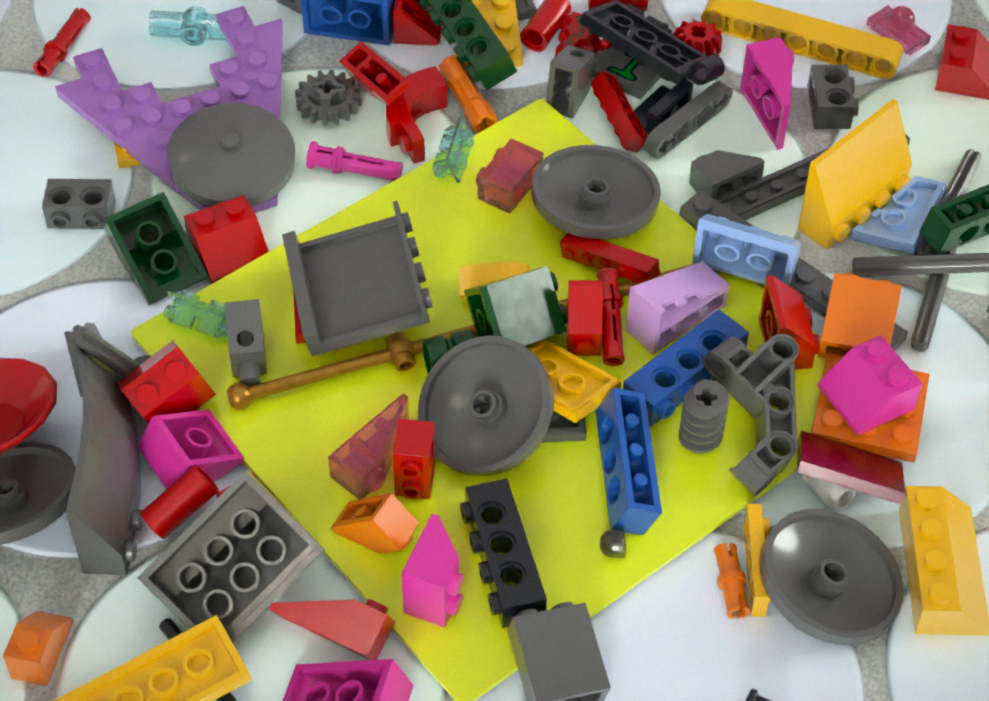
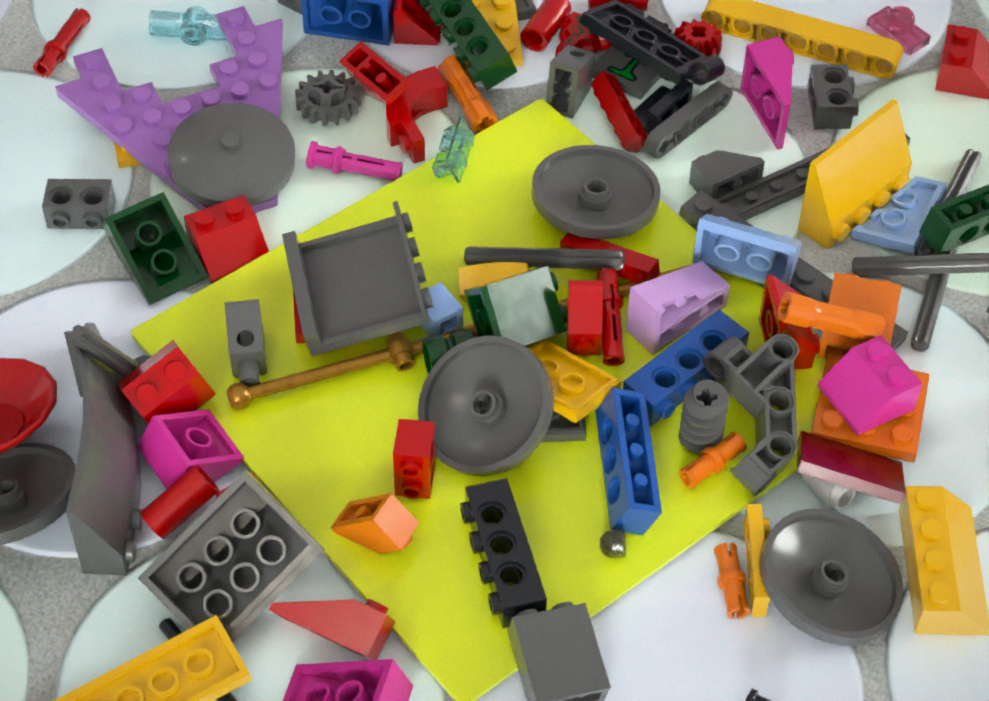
(36, 647): orange slope -> none
(187, 308): clear light blue hinge -> none
(366, 457): clear pink slope -> none
(432, 576): dark pink slope -> none
(445, 313): none -> light blue brick
(508, 175): clear pink brick -> none
(547, 257): none -> dark grey axle
(712, 460): none -> orange pin
(828, 317): none -> orange axle

